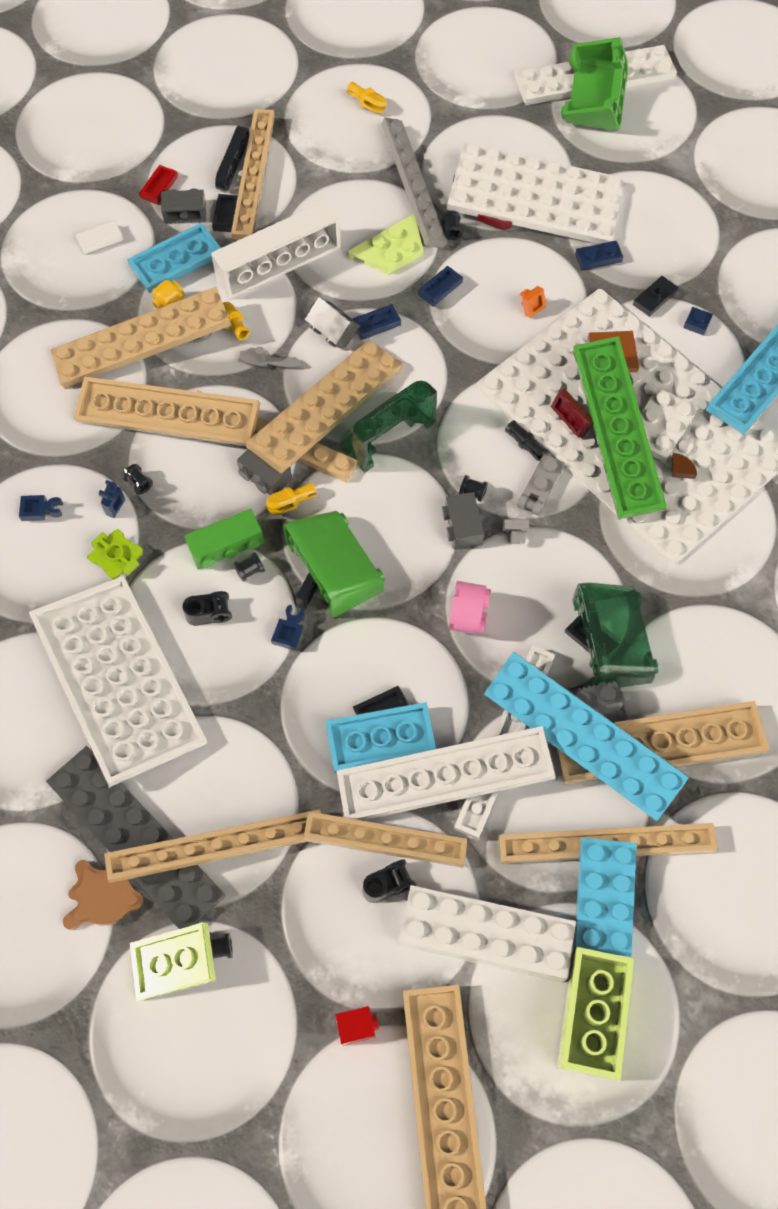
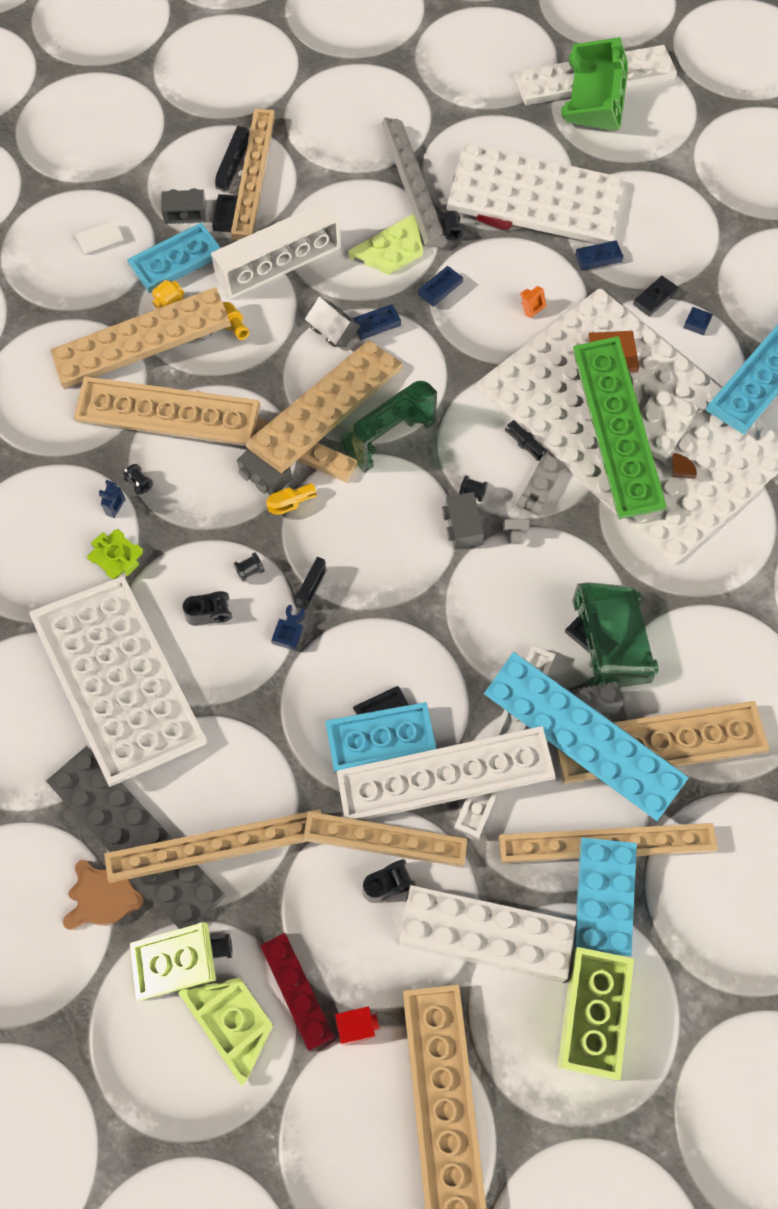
(36, 507): dark blue plate -> none
(161, 180): red tile -> none
(224, 539): bright green brick -> none
(231, 1022): none -> yellowish green wing
(261, 358): light grey piece -> none
(297, 992): none -> dark red plate
(334, 560): bright green windscreen -> none
(367, 97): yellow arm -> none
(468, 606): bright pink brick -> none
(572, 413): dark red plate -> none

